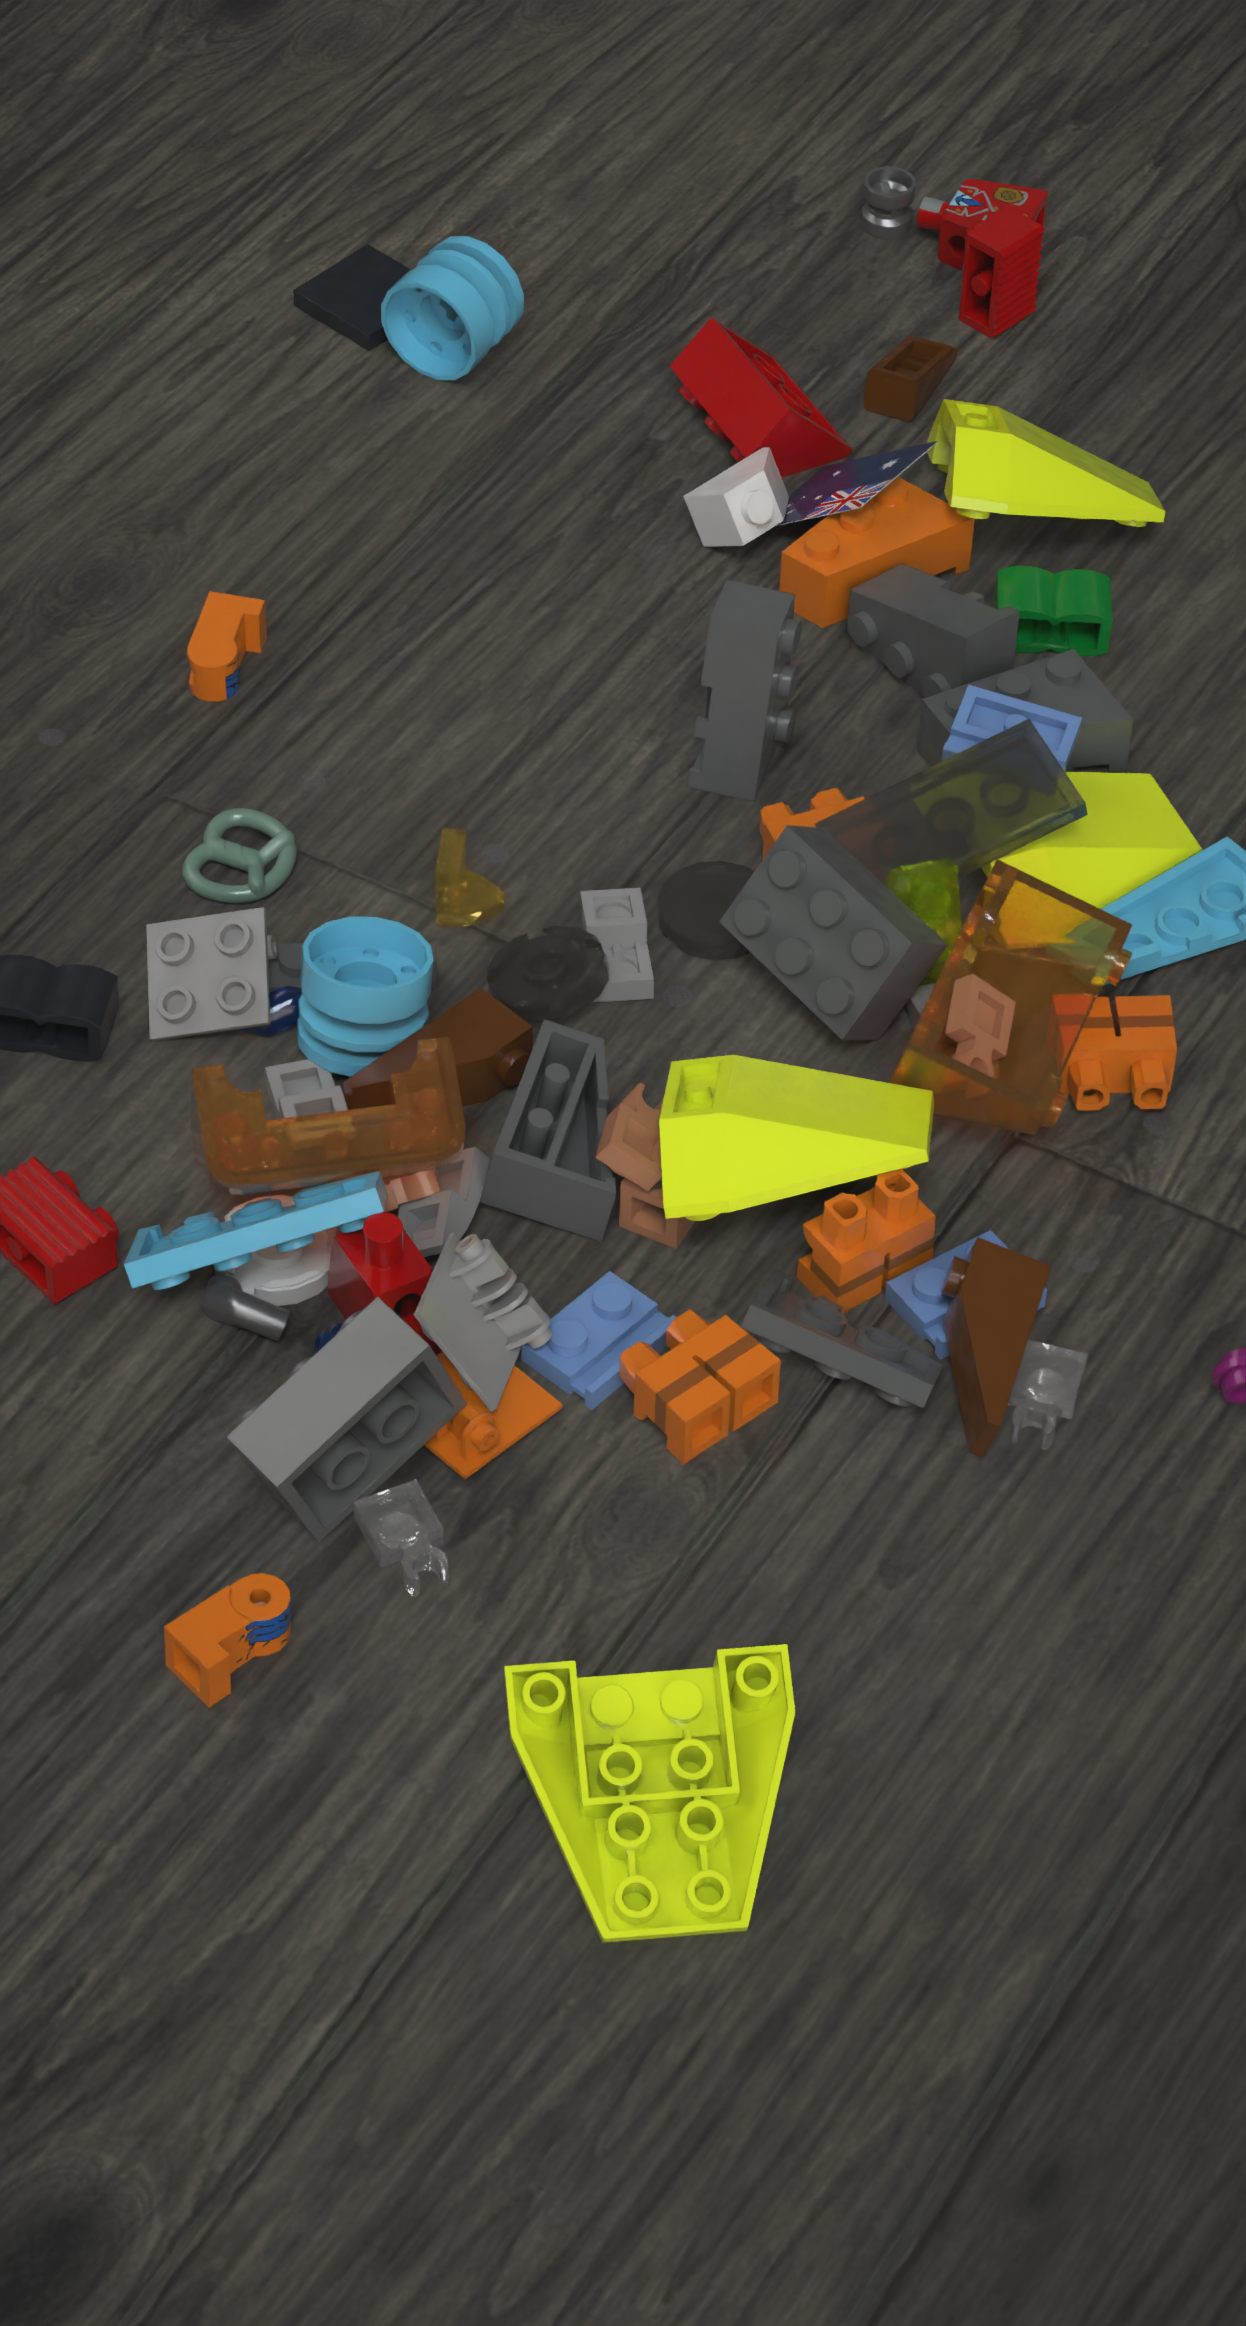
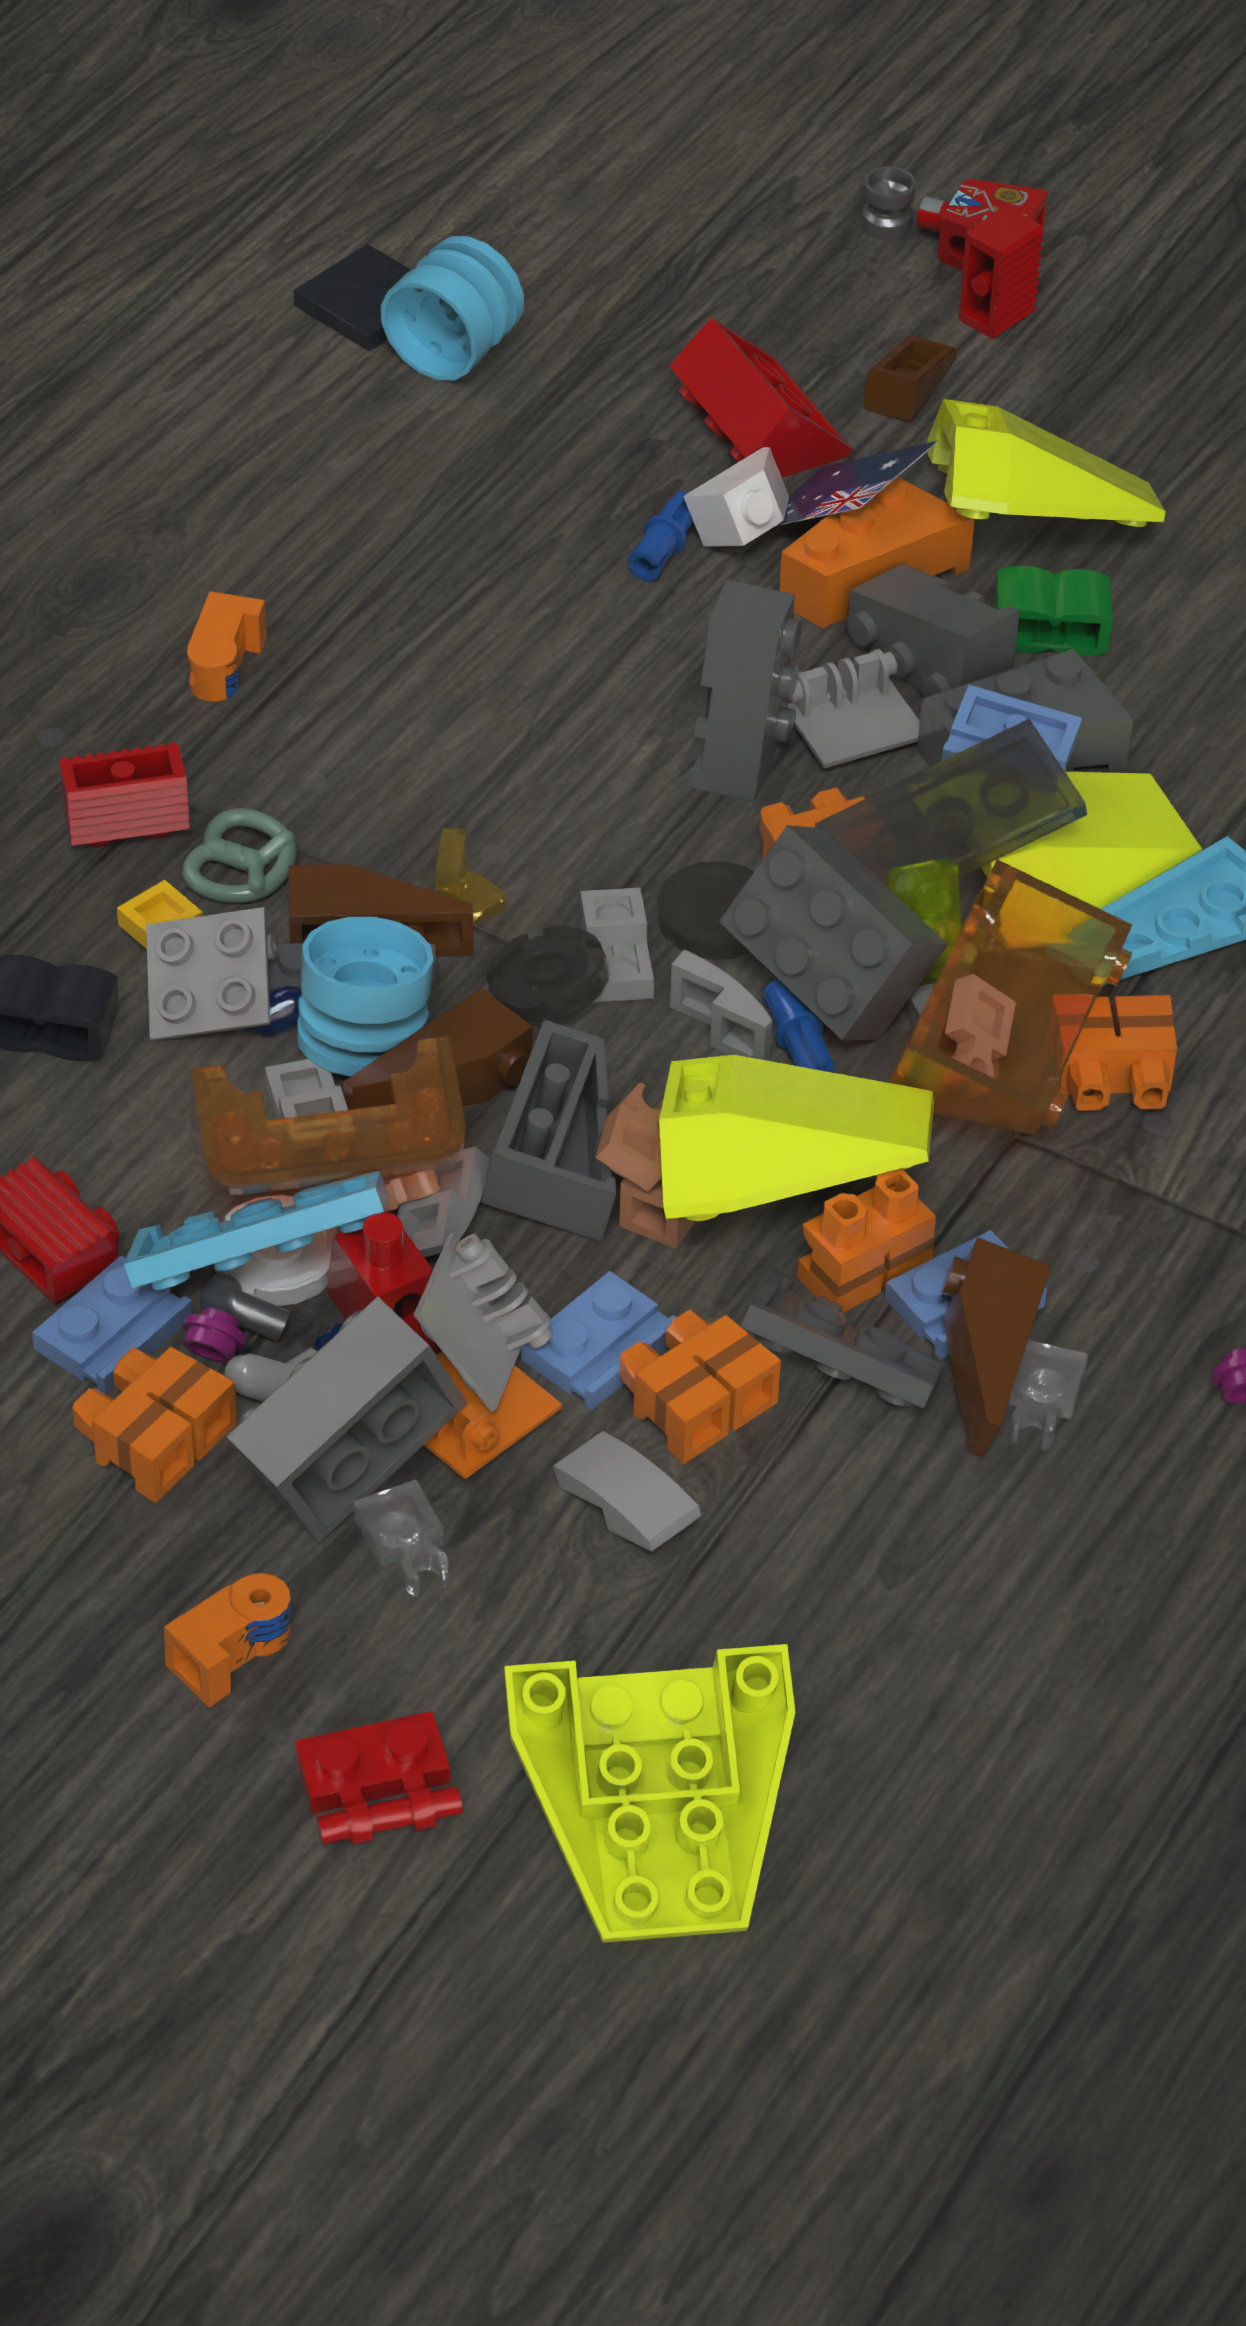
(107, 1322): none -> medium blue plate
(124, 794): none -> red brick
(154, 905): none -> yellow plate
(160, 1420): none -> orange hips
(213, 1335): none -> magenta plate
(260, 1376): none -> light grey arm
(345, 890): none -> reddish brown slope
(374, 1764): none -> red plate
(631, 1490): none -> light grey slope
(662, 537): none -> blue axle
(717, 999): none -> light grey slope
(797, 1028): none -> blue axle
(852, 709): none -> light grey hinge

